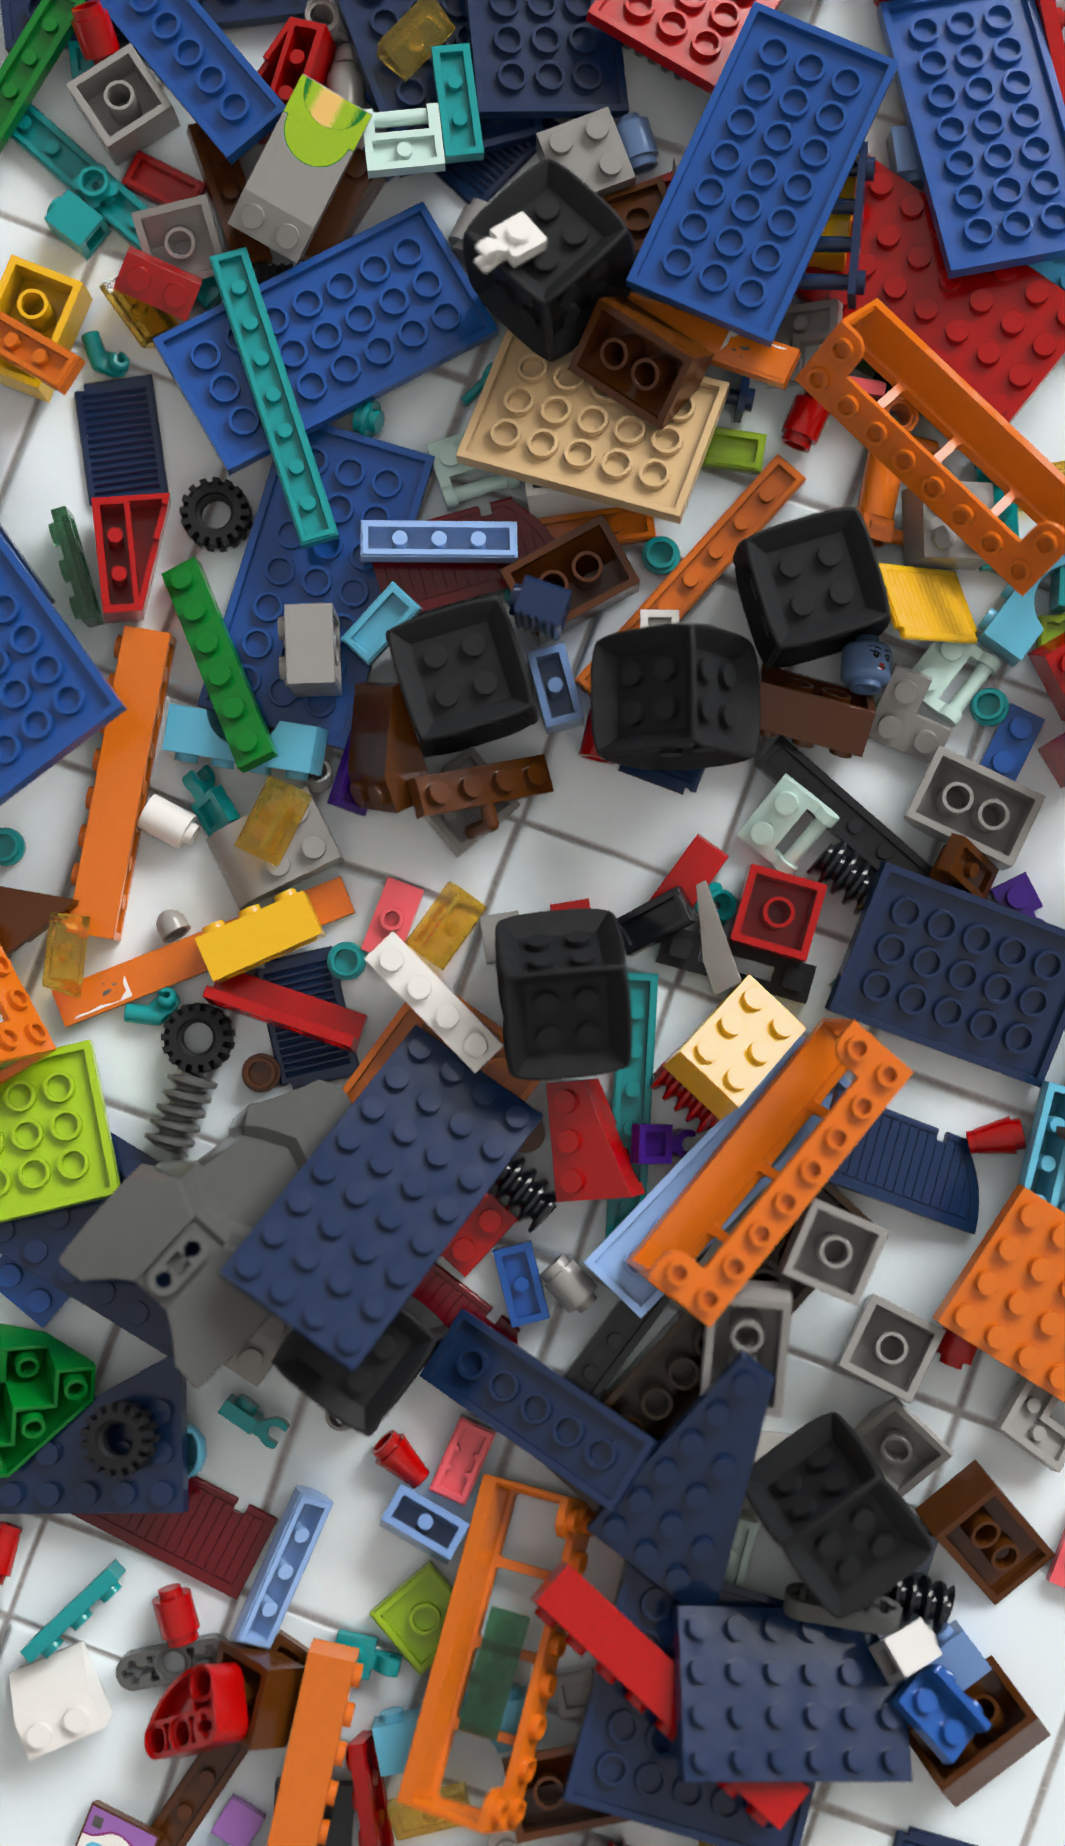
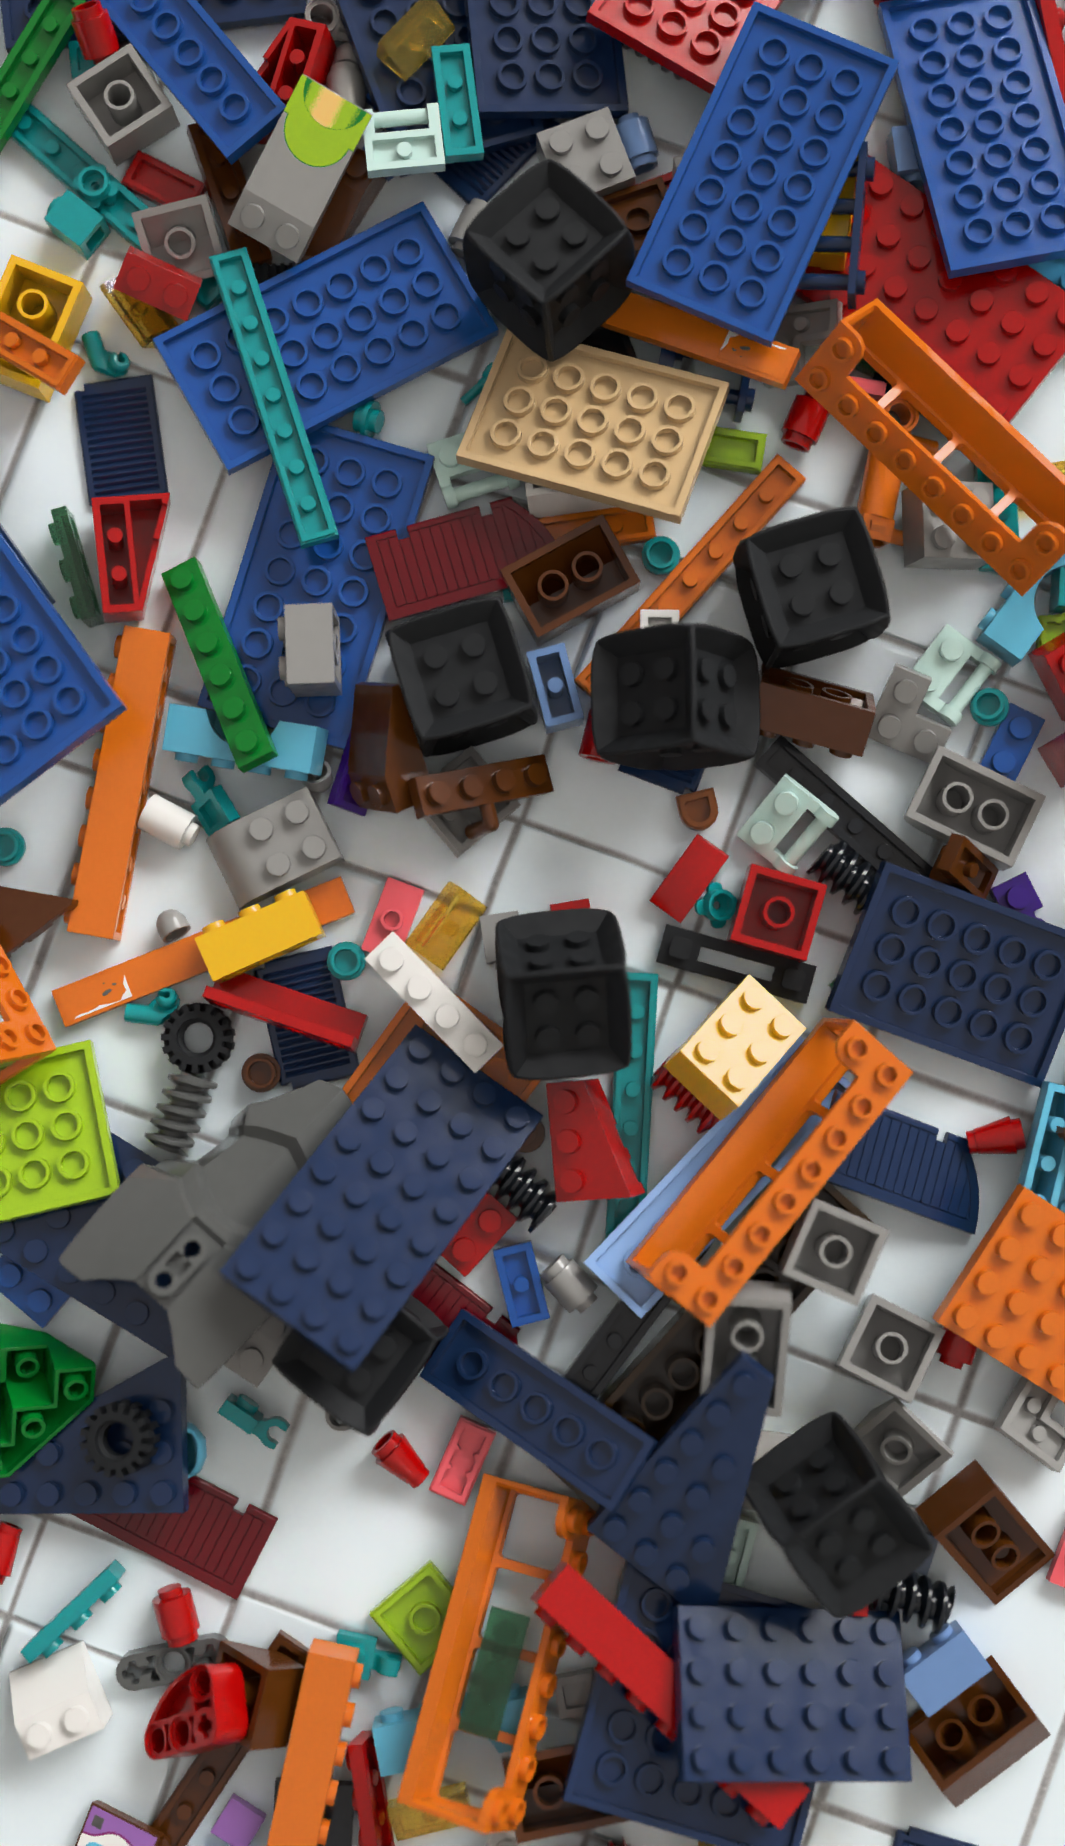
(66, 953): clear yellow slope -> none
(200, 498): black tyre -> none
(273, 820): clear yellow slope -> none
(282, 1567): light blue brick -> none
(368, 633): medium azure tile -> none
(424, 1524): medium blue brick -> none
(438, 541): light blue brick -> none
(510, 241): white plate -> none
(540, 607): dark blue brick -> none
(639, 360): reddish brown slope -> none
(656, 920): black tile -> none
(657, 1143): dark purple plate -> none
(697, 809): none -> dark orange tile
(715, 947): white sticker -> none
(866, 665): medium blue head -> none
(879, 1617): dark grey beam -> none
(906, 1650): brick -> none
(928, 604): yellow window -> none
(940, 1711): blue bracket -> none

